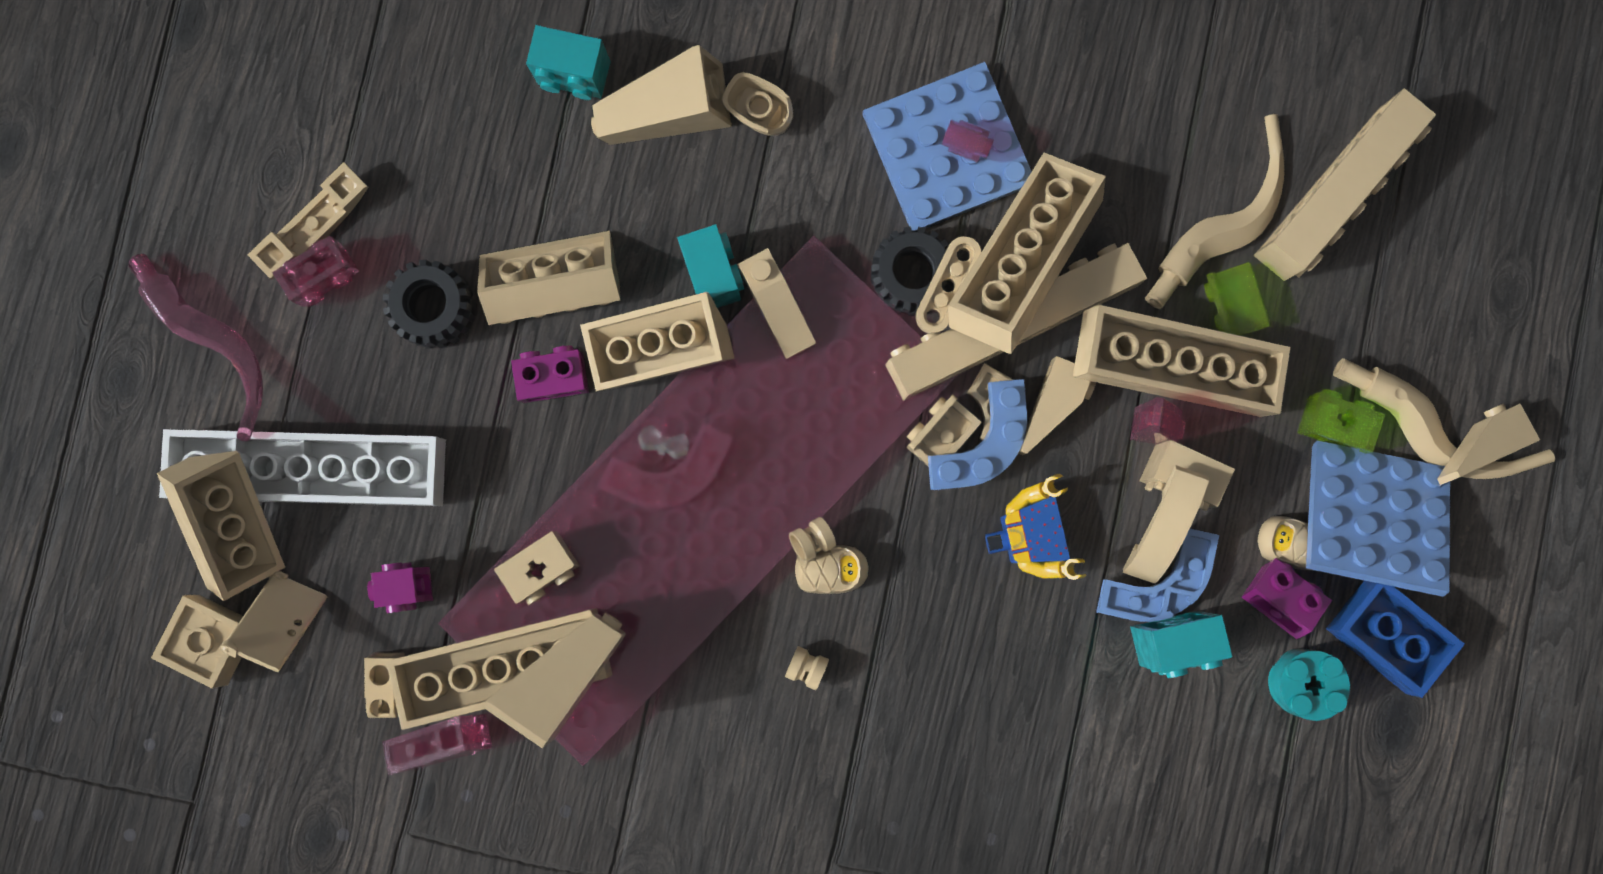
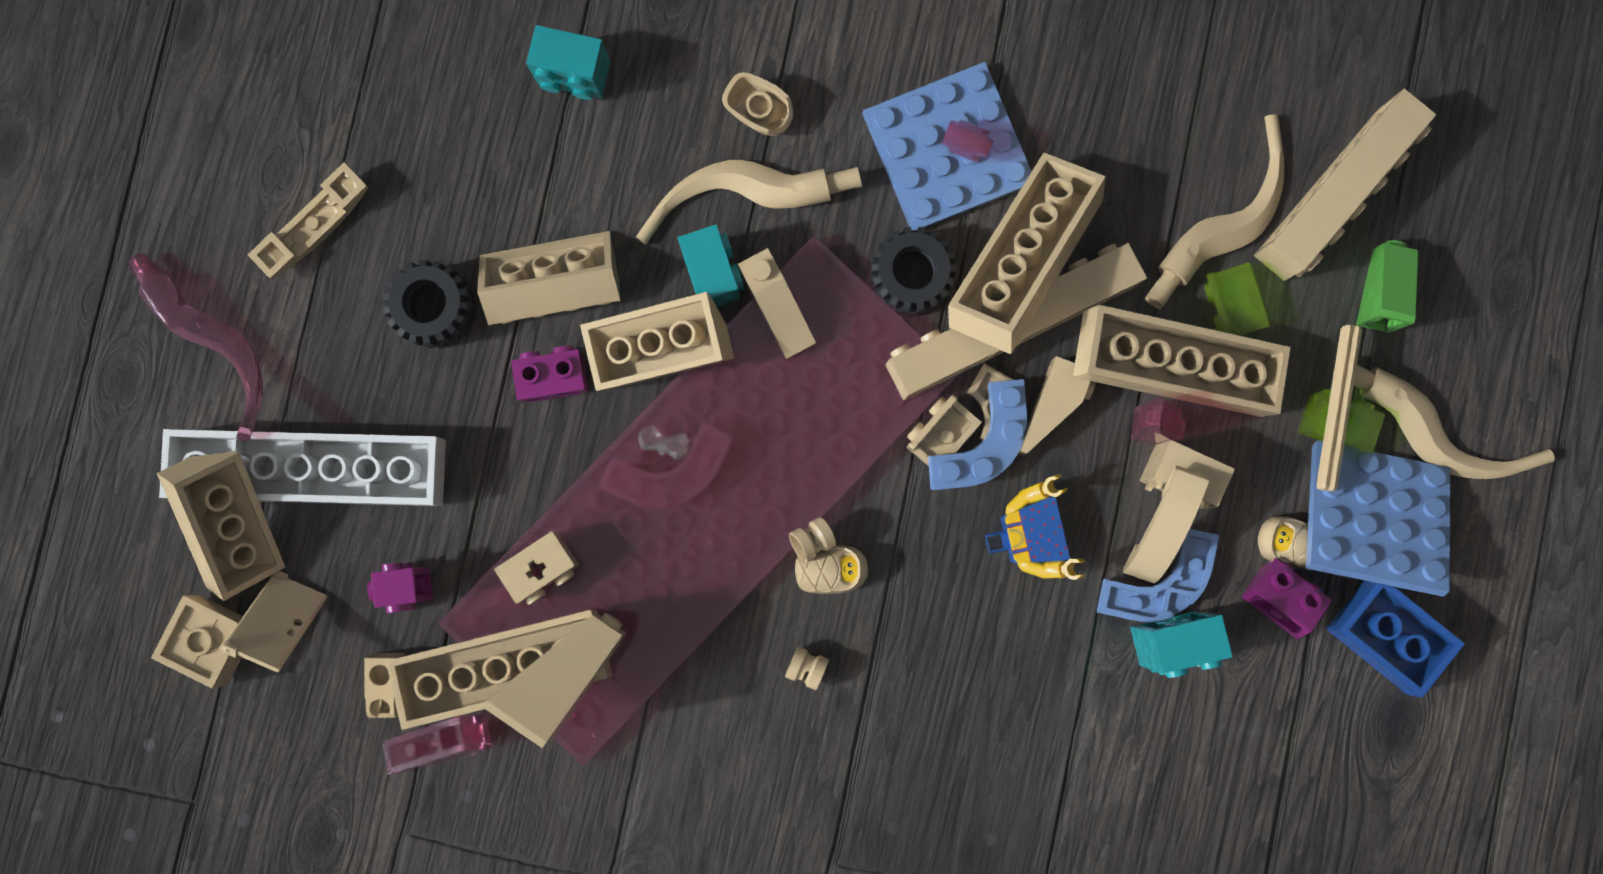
(316, 272): clear pink brick -> none
(666, 102): tan slope -> none
(757, 184): none -> tan animal
(952, 270): tan plate -> none
(1328, 689): teal brick -> none
(1339, 408): none -> tan axle
(1390, 288): none -> bright green slope
(1490, 440): tan slope -> none

